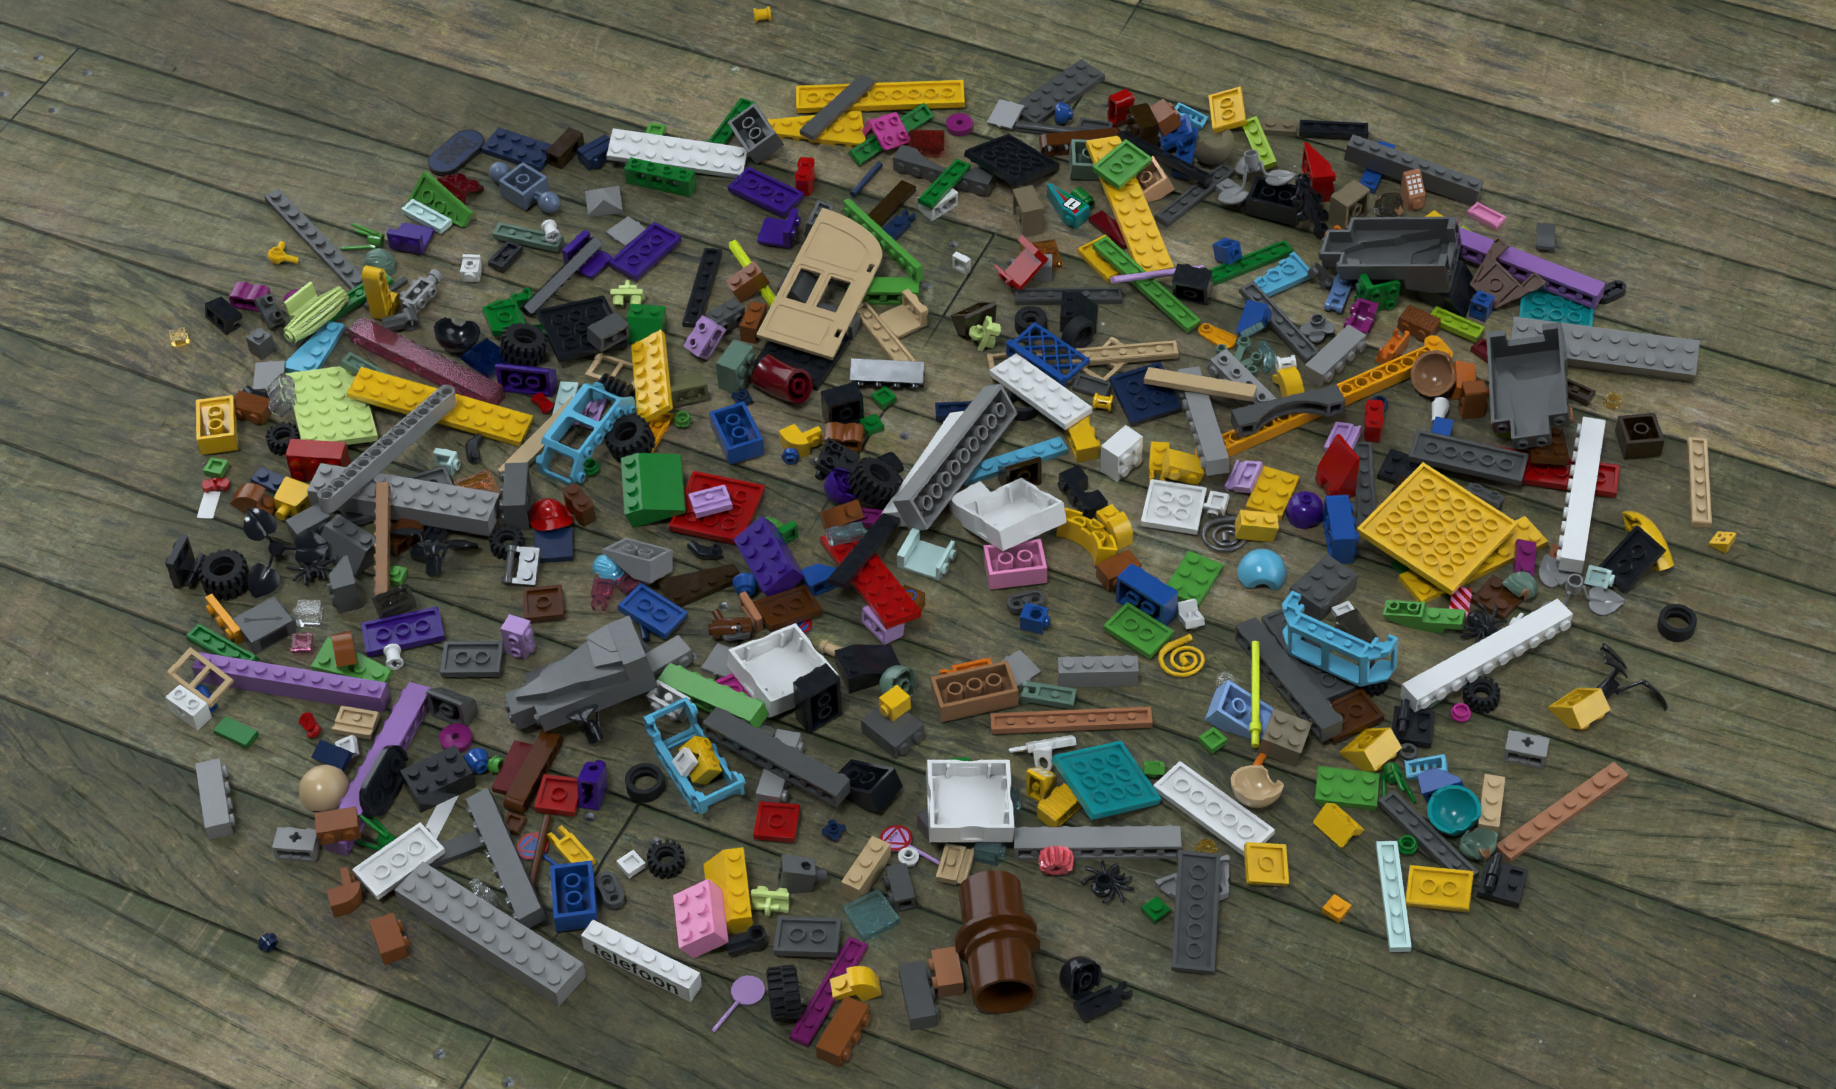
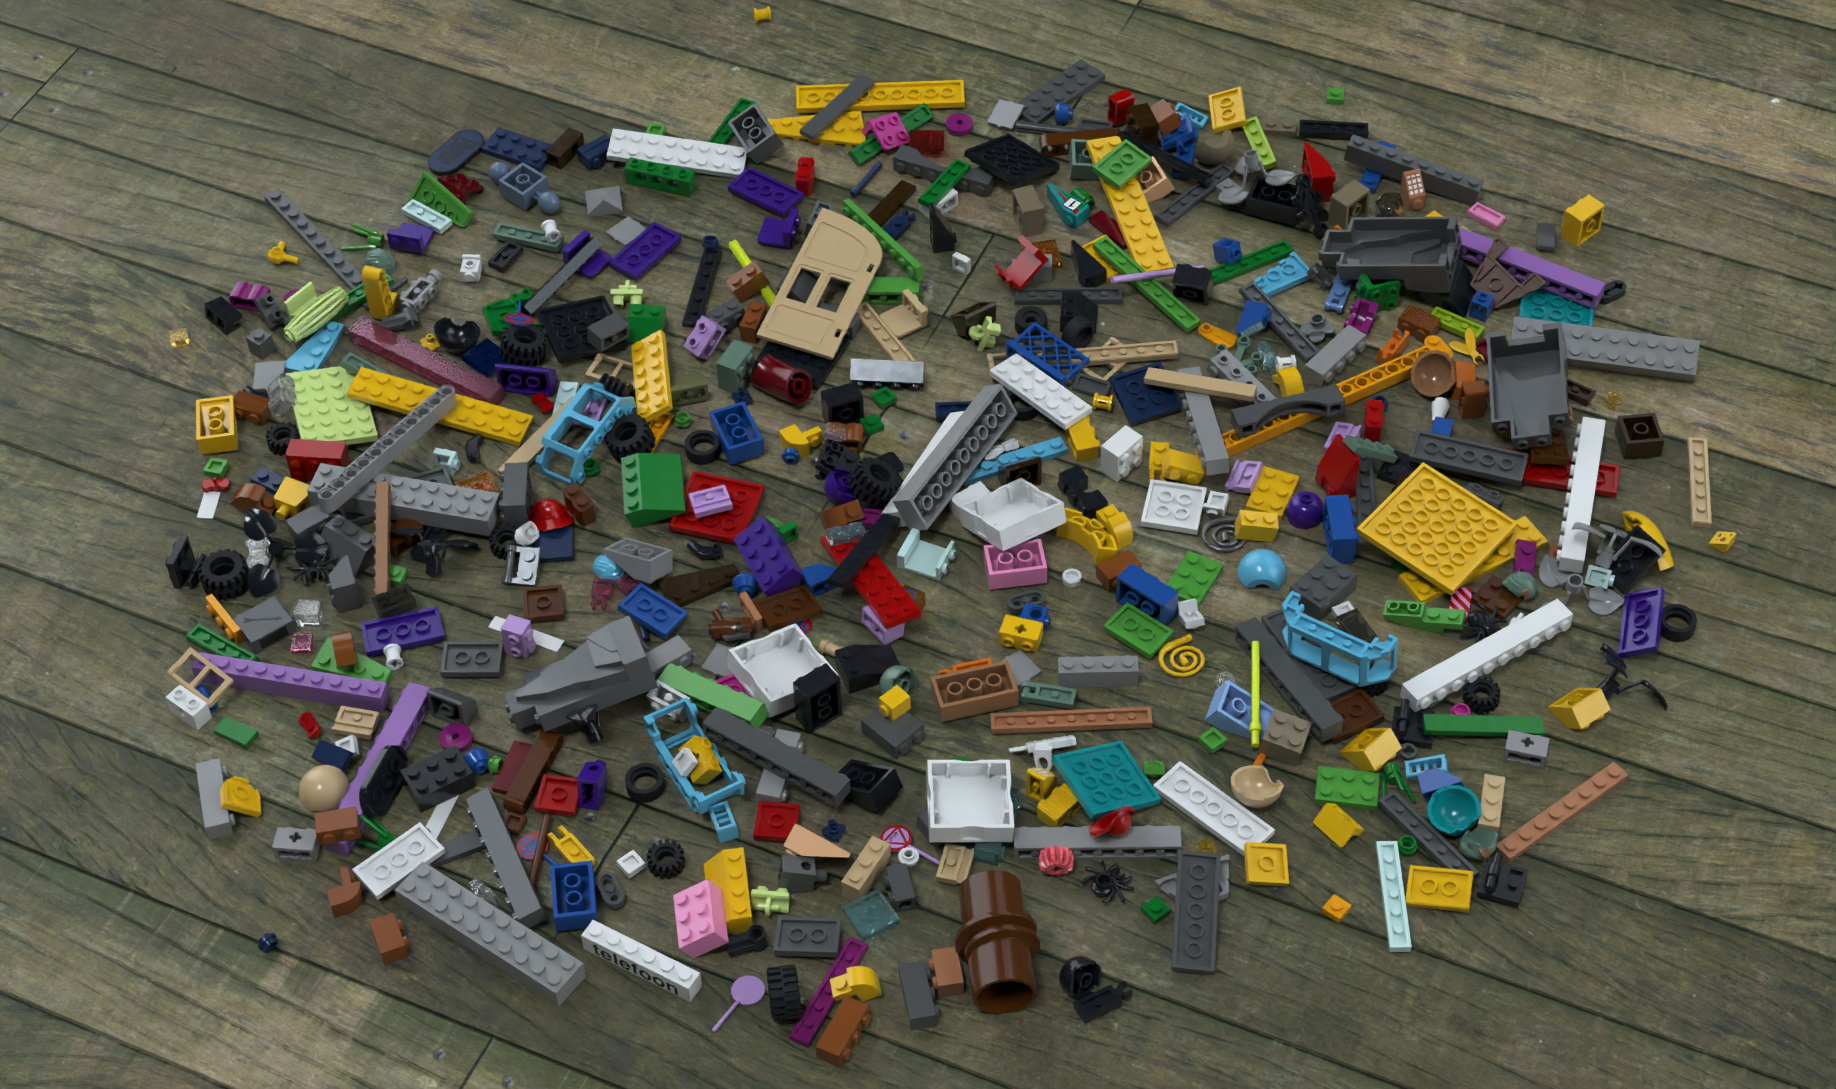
(240, 796): none -> yellow tile
(257, 552): none -> clear tile
(430, 342): none -> yellow plant
(518, 319): none -> piece
(526, 534): none -> white plate
(540, 638): none -> white sticker
(702, 436): none -> black tyre
(710, 241): none -> dark blue plate
(724, 822): none -> medium azure slope
(807, 843): none -> light nougat slope
(835, 433): none -> clear tile
(940, 231): none -> black slope
(998, 449): none -> white piece
(1021, 633): none -> yellow brick
(1071, 578): none -> white tile
(1088, 269): none -> black slope
(1114, 823): none -> red hat
(1335, 96): none -> bright green plate
(1370, 448): none -> sand green plate
(1468, 348): none -> yellow piece
(1480, 725): none -> green tile
(1582, 220): none -> yellow brick
(1606, 555): none -> light grey plant
(1641, 622): none -> dark purple plate

